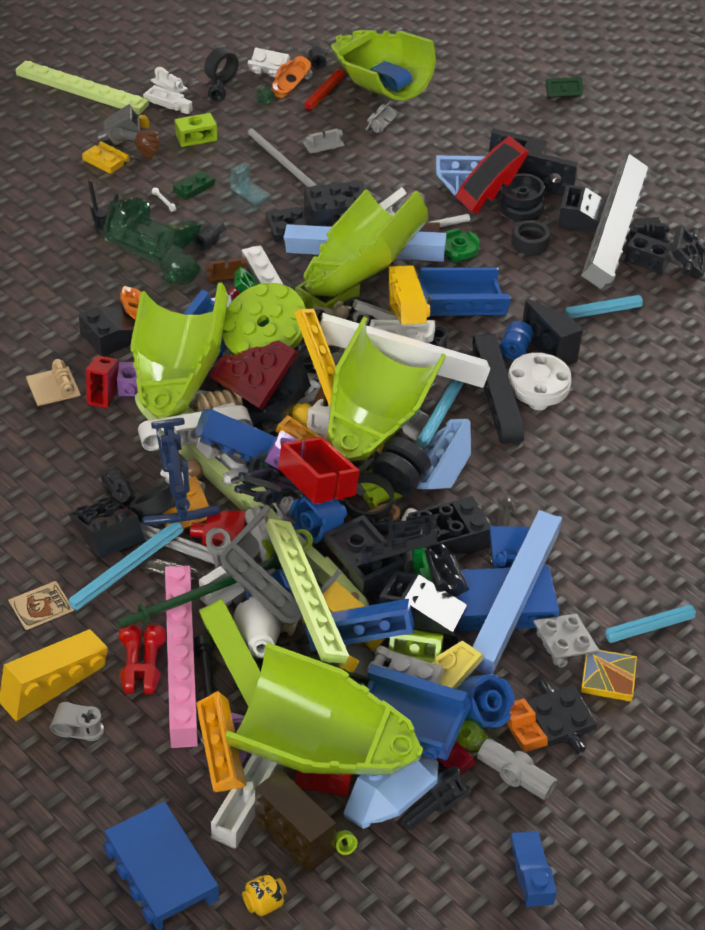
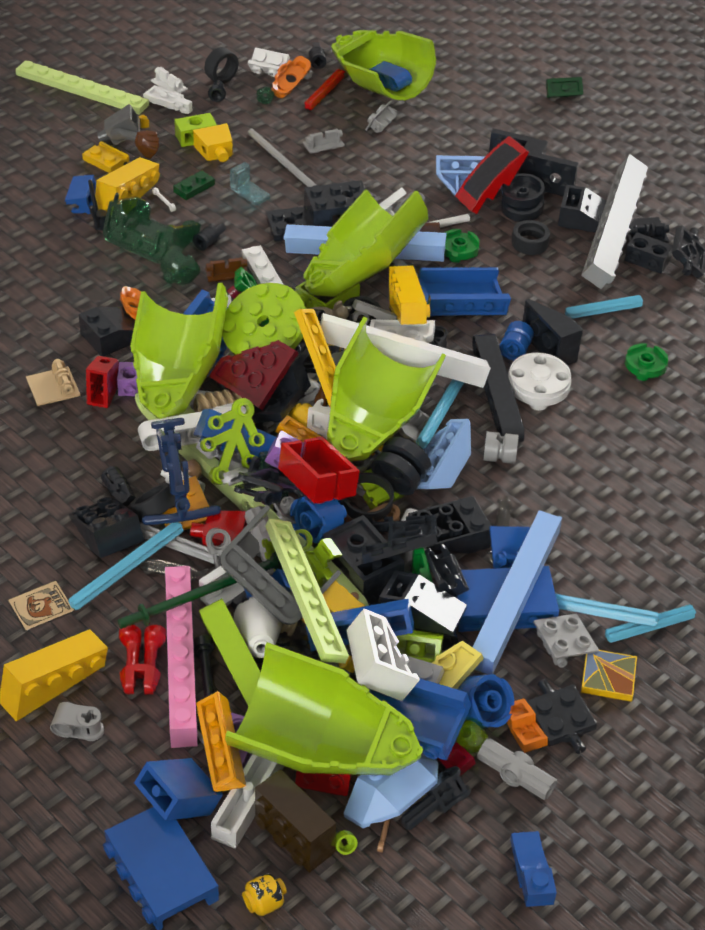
(80, 194): none -> blue hinge
(129, 181): none -> yellow wedge
(177, 788): none -> blue brick
(214, 142): none -> yellow torso
(233, 437): none -> lime plant
(318, 559): none -> lime piece
(377, 658): none -> white wedge
(383, 836): none -> medium nougat hinge
(500, 447): none -> light grey wheel
(607, 610): none -> medium azure axle
(654, 367): none -> green plate

